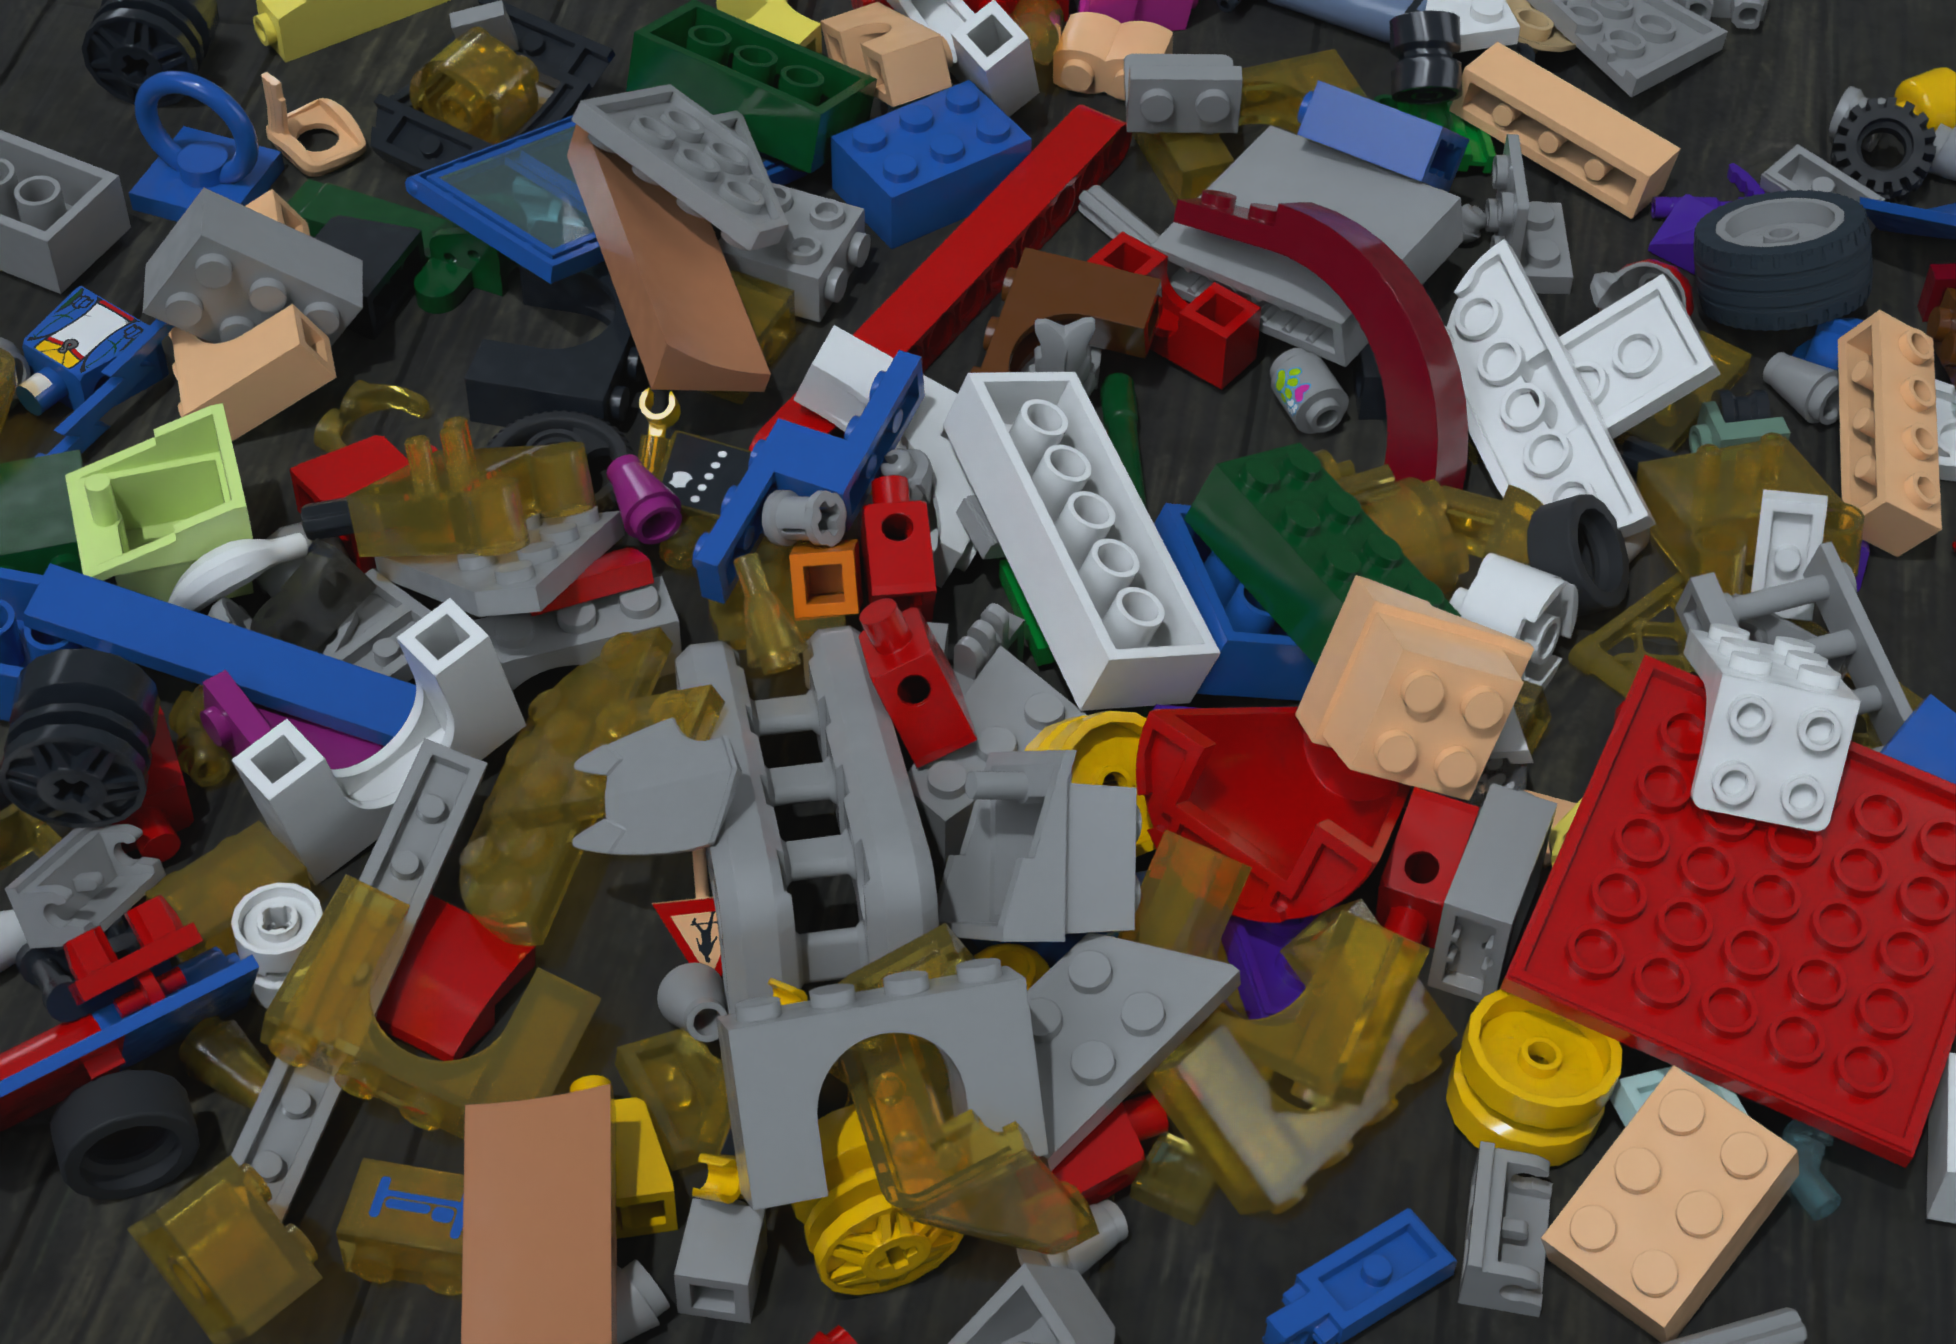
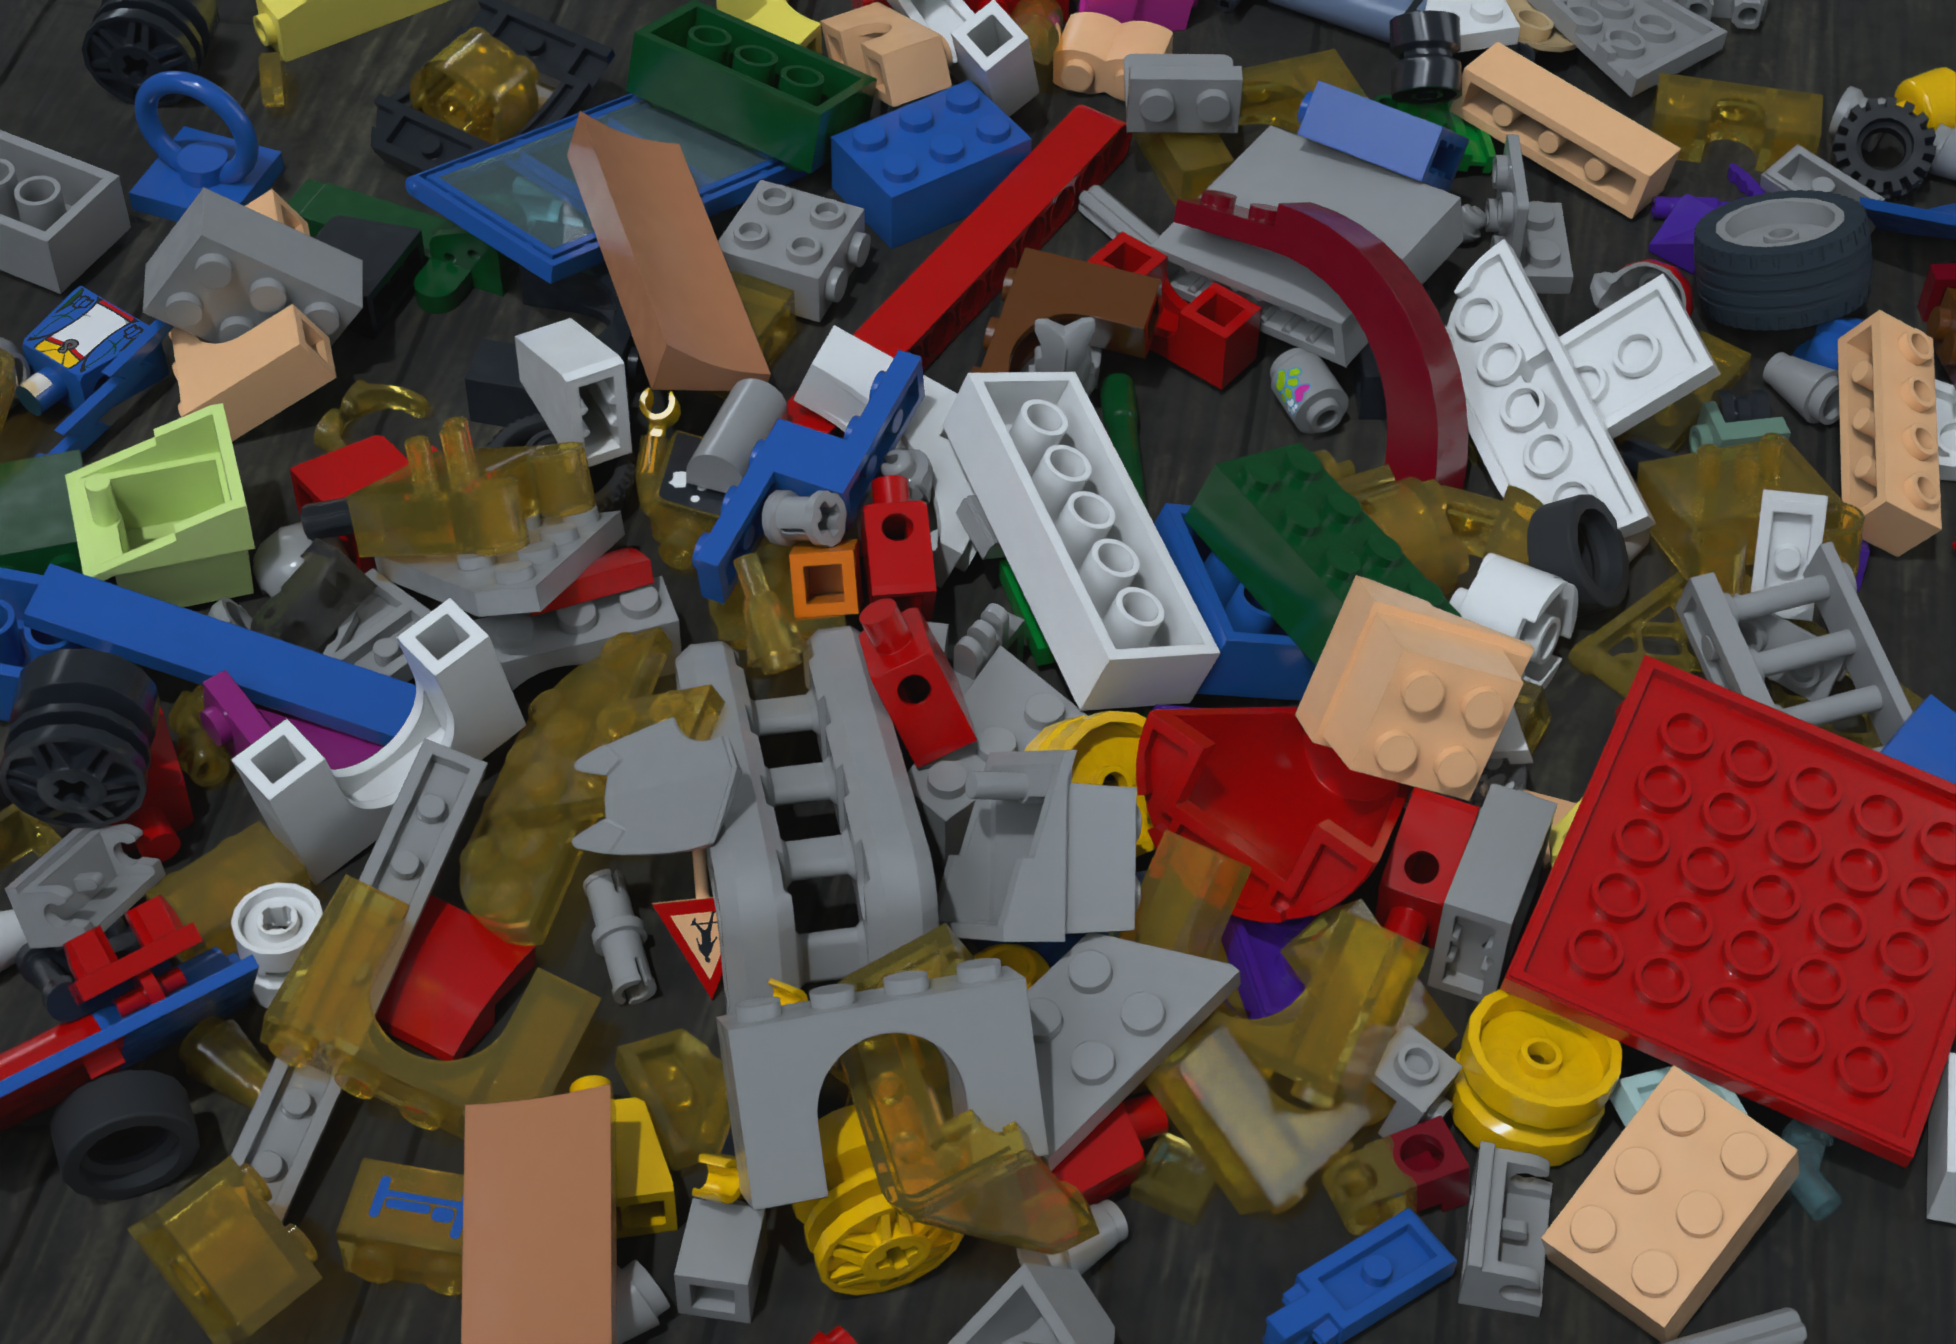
(232, 567): white piece -> none
(273, 80): none -> clear yellow tile
(322, 113): light nougat piece -> none
(490, 17): light grey tile -> none
(577, 388): none -> white slope
(619, 937): none -> light grey pin
(645, 503): magenta cone -> none
(692, 1000): light grey cone -> none
(694, 156): light grey wing -> none
(728, 443): none -> light grey brick
(1397, 1173): none -> leg
(1417, 1078): none -> light grey bracket
(1763, 118): none -> clear yellow arch
(1770, 729): white bracket -> none

